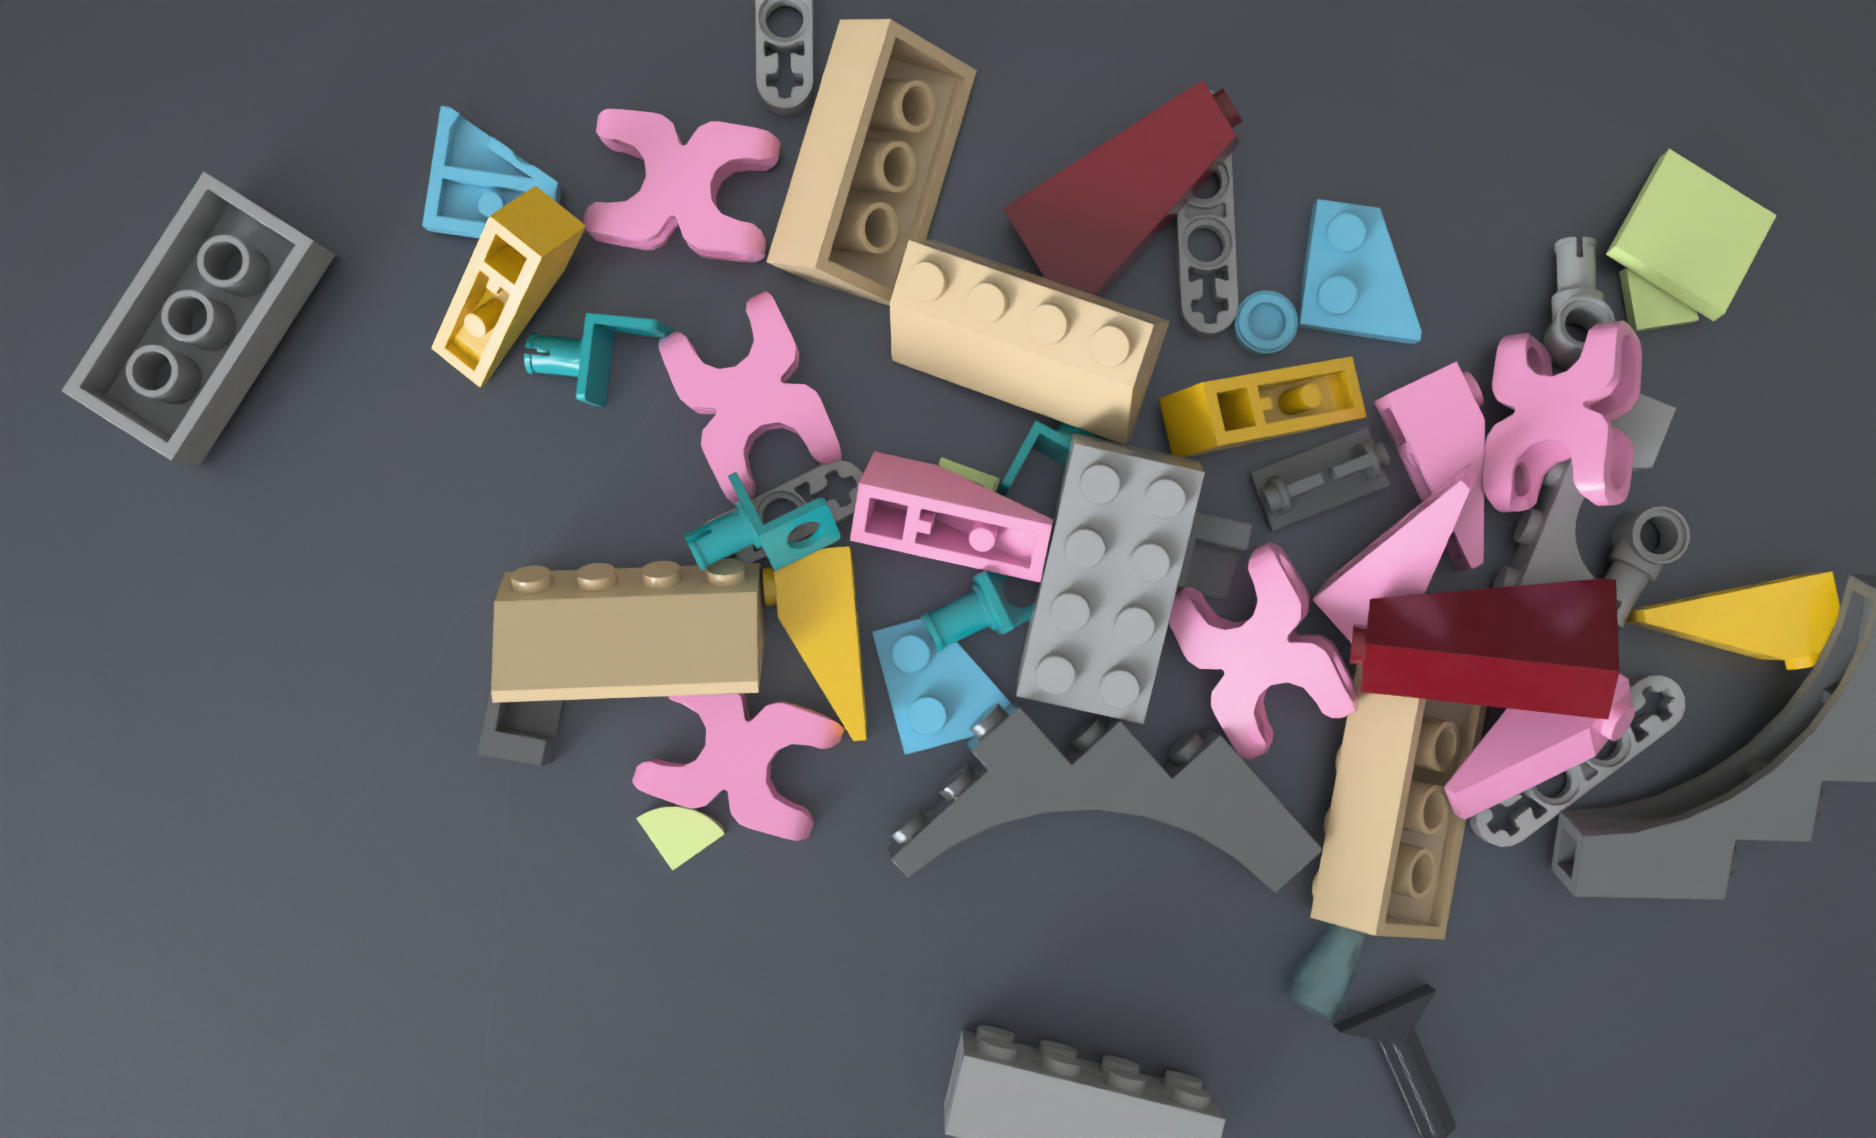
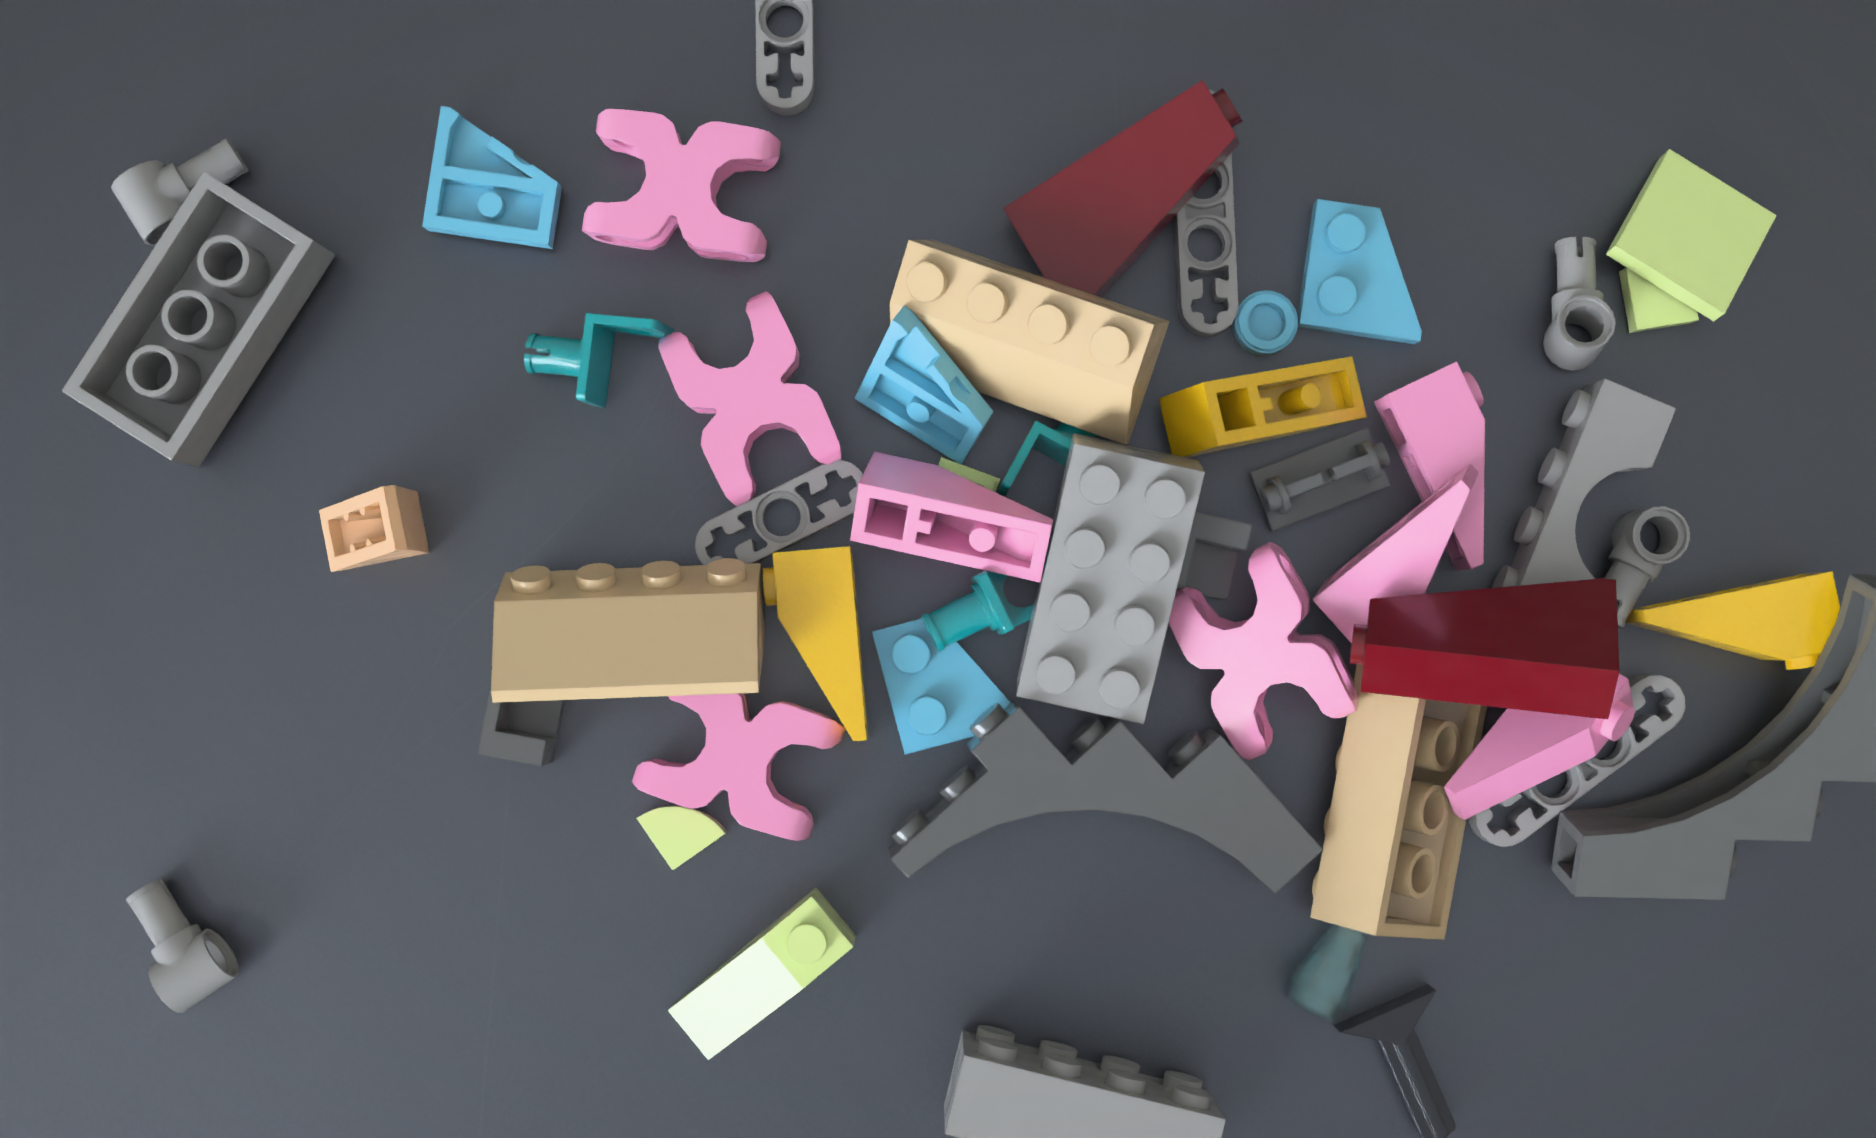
(156, 191): none -> light grey pin
(187, 959): none -> light grey pin
(374, 528): none -> light nougat slope
(506, 282): yellow slope -> none
(744, 528): teal bracket -> none
(764, 974): none -> slope
(871, 158): tan slope -> none
(923, 389): none -> medium azure wing
(1563, 418): bright pink piece -> none

